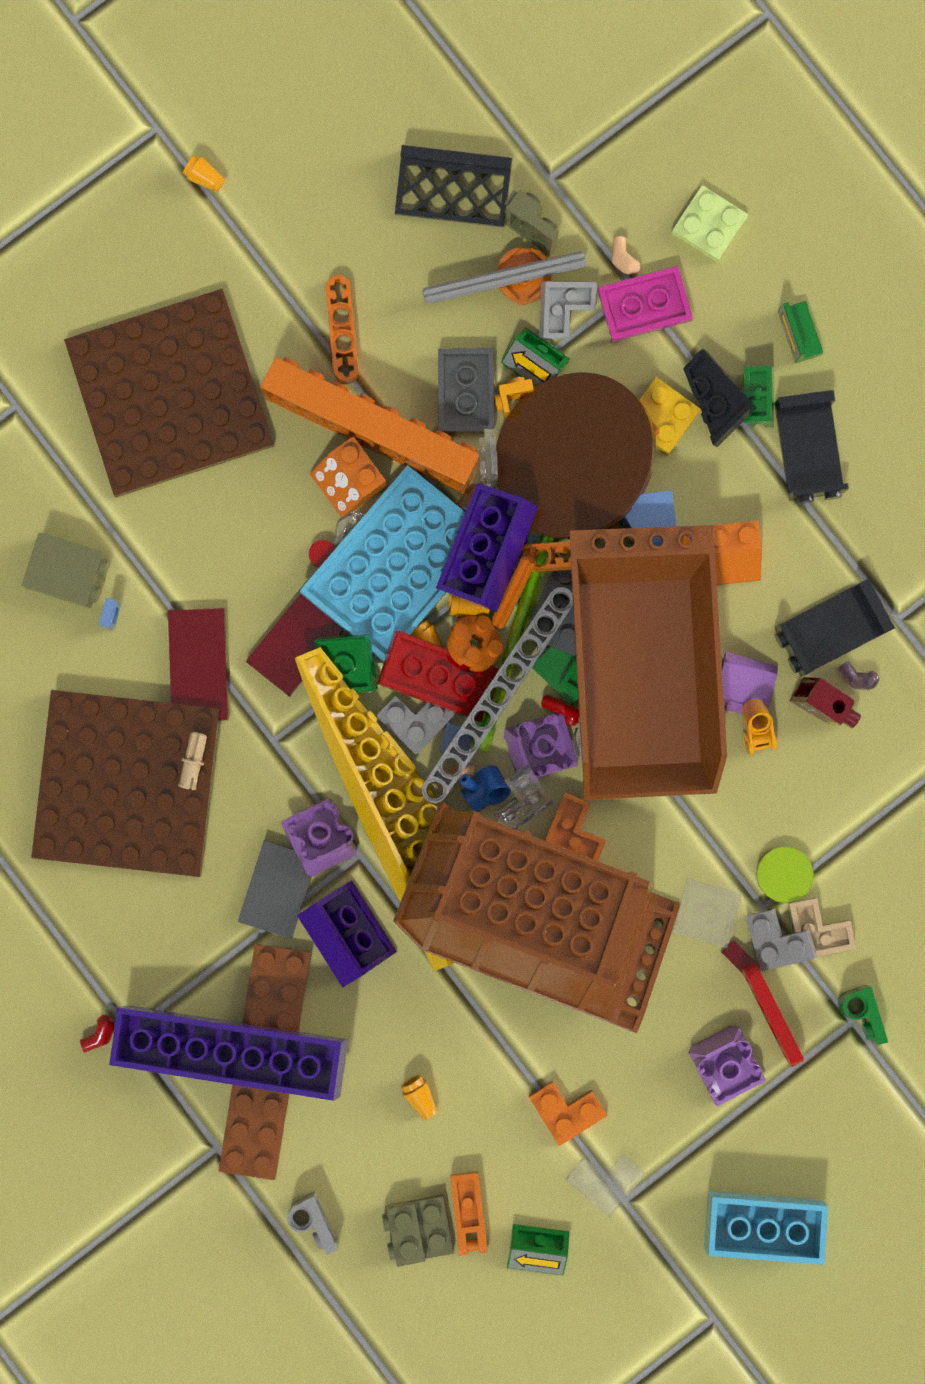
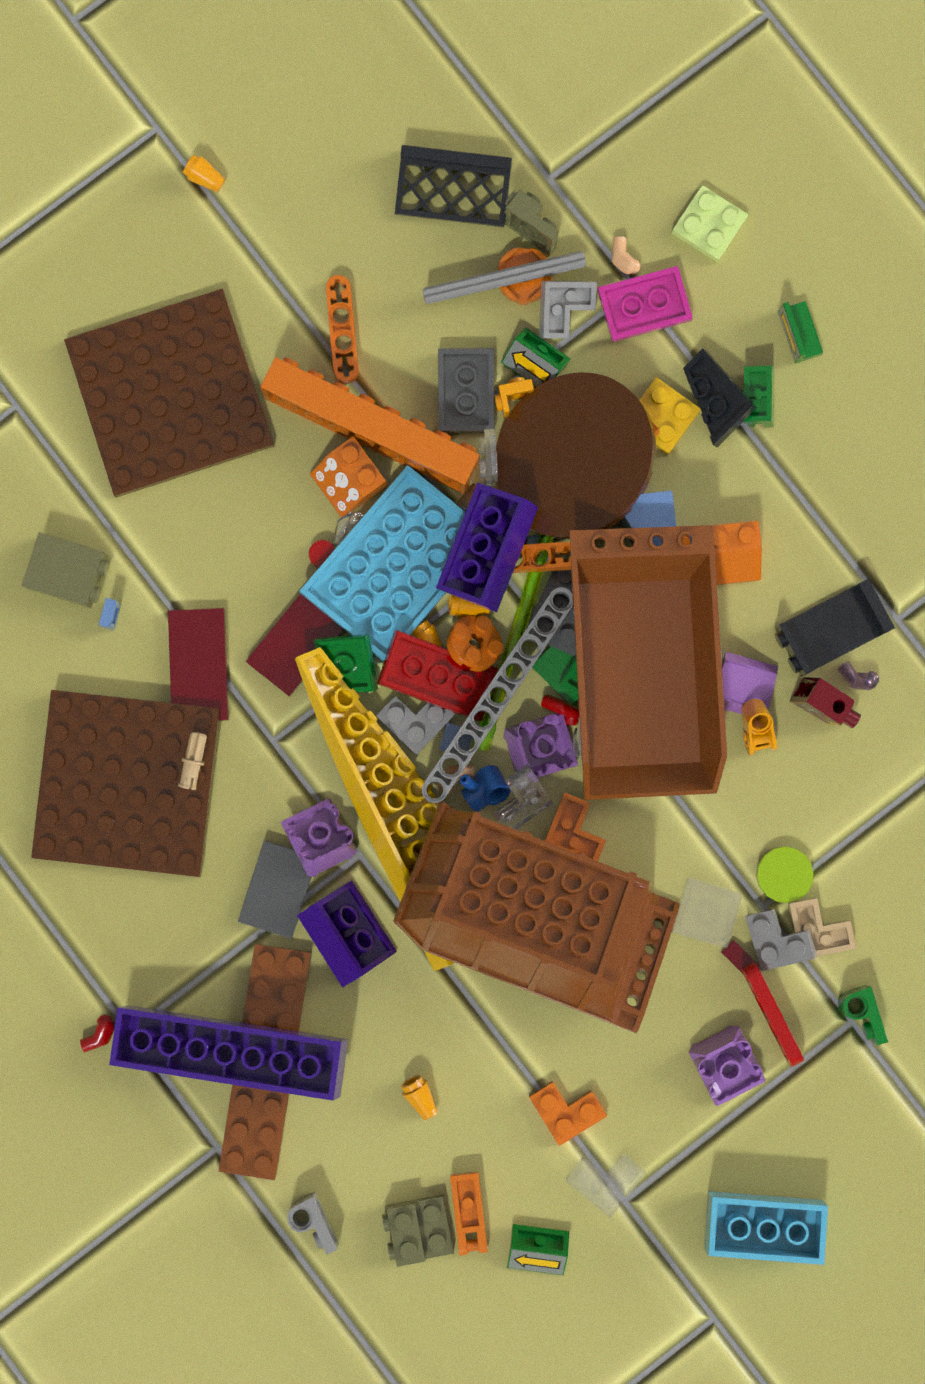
(513, 591): orange axle -> none
(809, 446): black panel -> none

